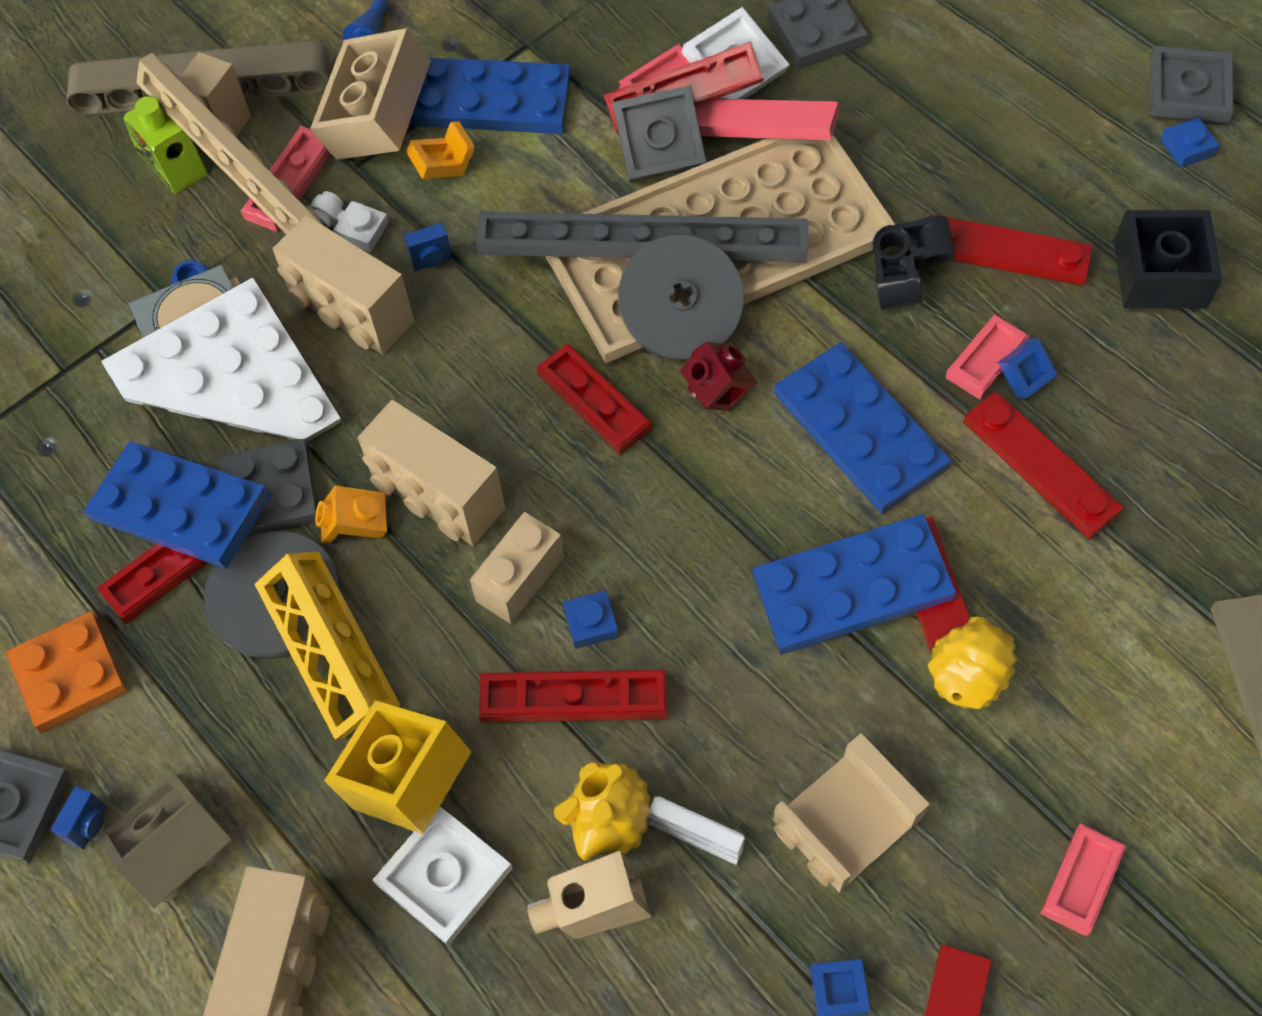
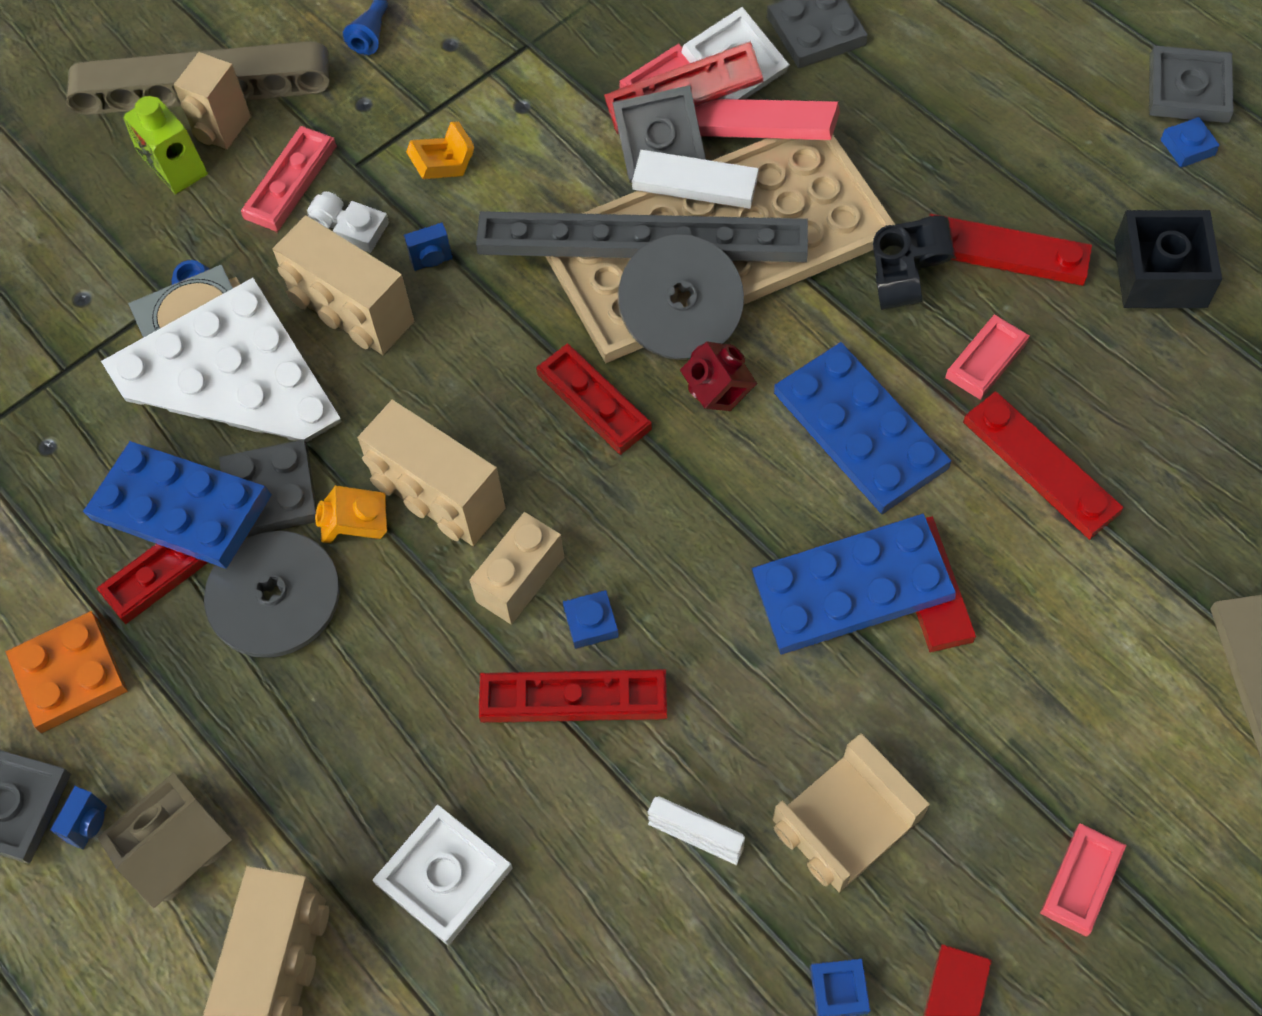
(220, 144): tan plate -> none
(331, 634): yellow fence -> none
(371, 94): tan brick -> none
(398, 766): yellow brick -> none
(494, 95): blue plate -> none
(606, 810): yellow animal -> none
(610, 895): tan torso -> none
(695, 179): none -> white tile
(973, 664): yellow animal -> none
(1027, 368): blue plate -> none

